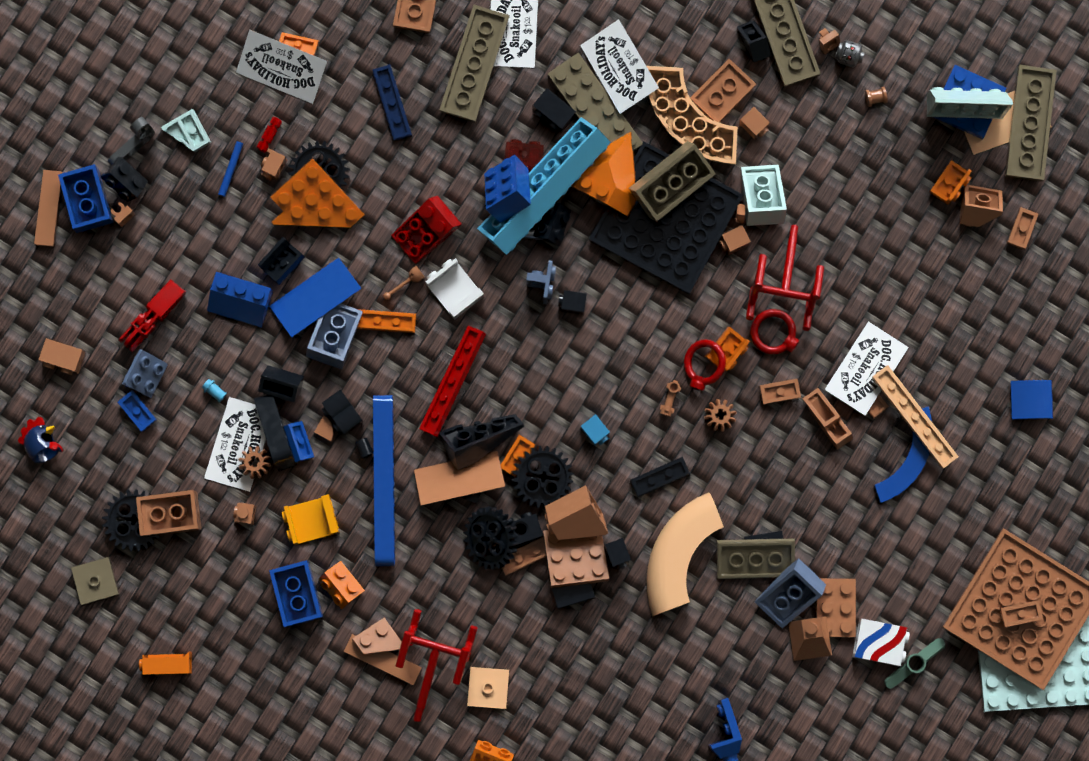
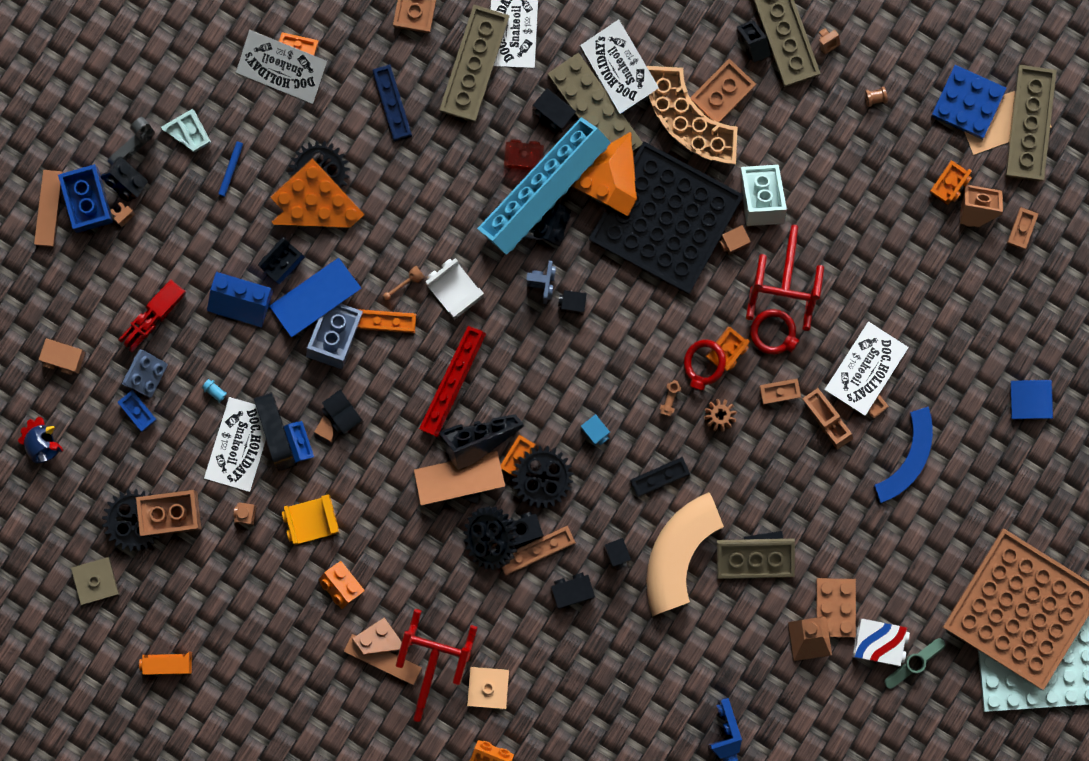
(249, 459): nougat gear -> none
(269, 134): red axle -> none
(273, 165): nougat brick -> none
(281, 383): black piece -> none
(296, 594): blue brick -> none
(364, 448): black hinge -> none
(383, 480): blue beam -> none
(426, 229): red slope -> none
(507, 188): blue brick -> none
(575, 516): nougat slope -> none
(575, 560): nougat plate -> none
(672, 181): dark tan brick -> none
(740, 214): nougat tile -> none
(755, 123): nougat brick -> none
(791, 593): sand blue slope -> none
(849, 53): flat silver head -> none
(915, 417): light nougat plate -> none
(968, 104): light aqua slope -> none
(1021, 613): nougat plate -> none

